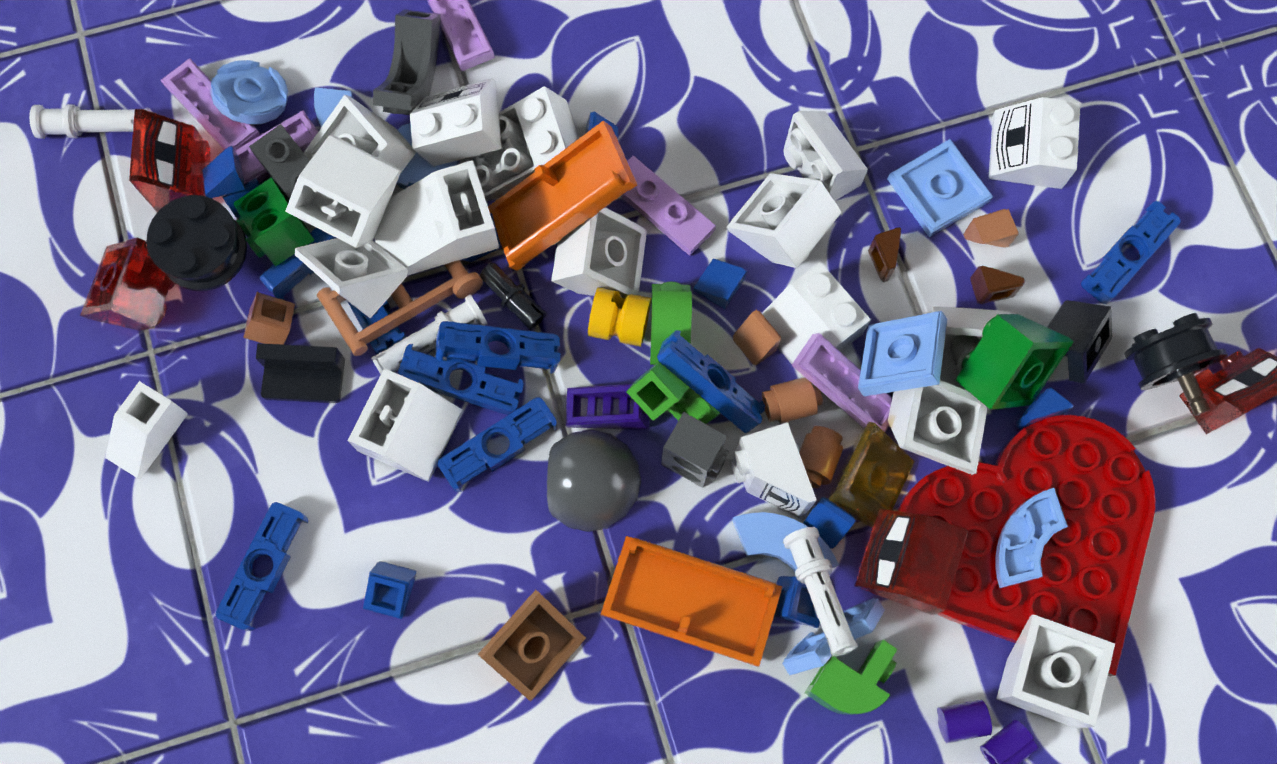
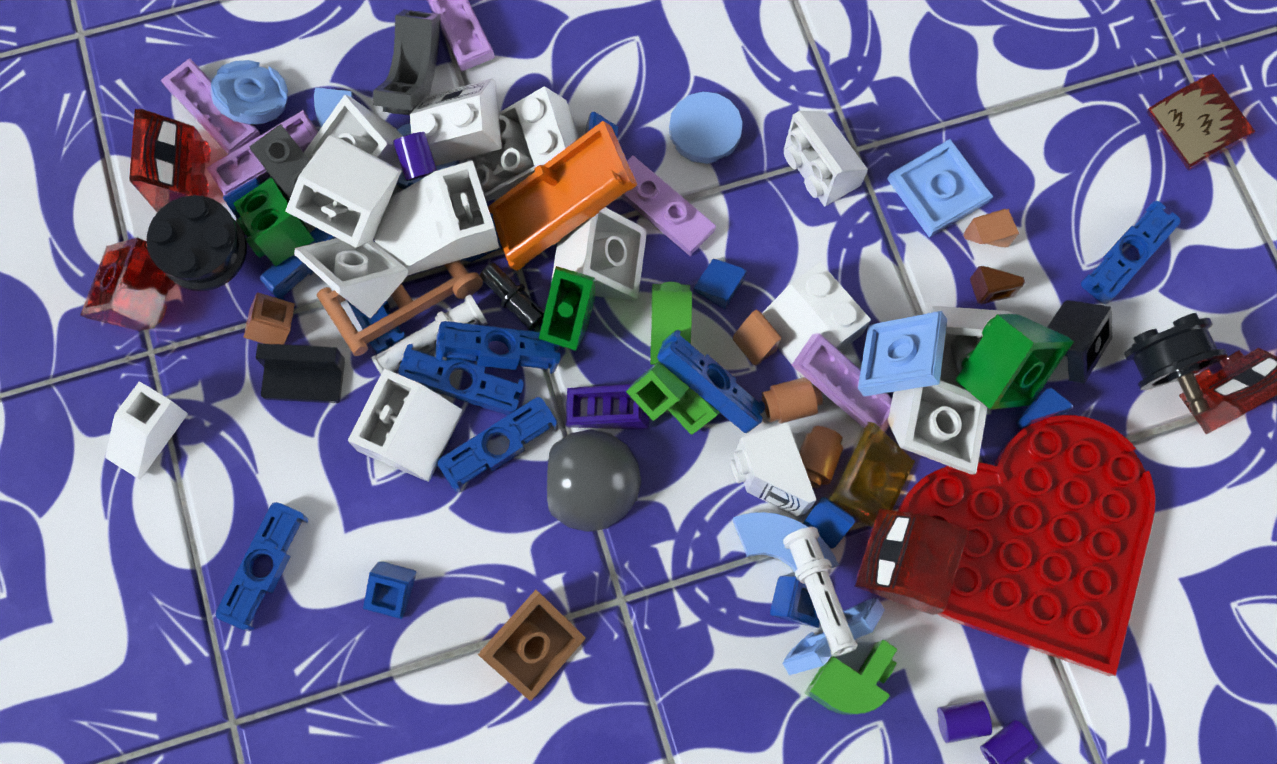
(74, 121): white pin -> none
(223, 174): blue slope -> none
(414, 156): none -> dark purple piece
(568, 308): none -> green slope
(619, 316): yellow wheel -> none
(692, 600): orange container -> none
(695, 450): dark grey brick -> none
(705, 127): none -> light blue tile
(785, 218): white slope -> none
(885, 252): reddish brown slope -> none
(1025, 536): light blue tile -> none
(1035, 142): white slope -> none
(1057, 672): white slope -> none
(1200, 121): none -> slope

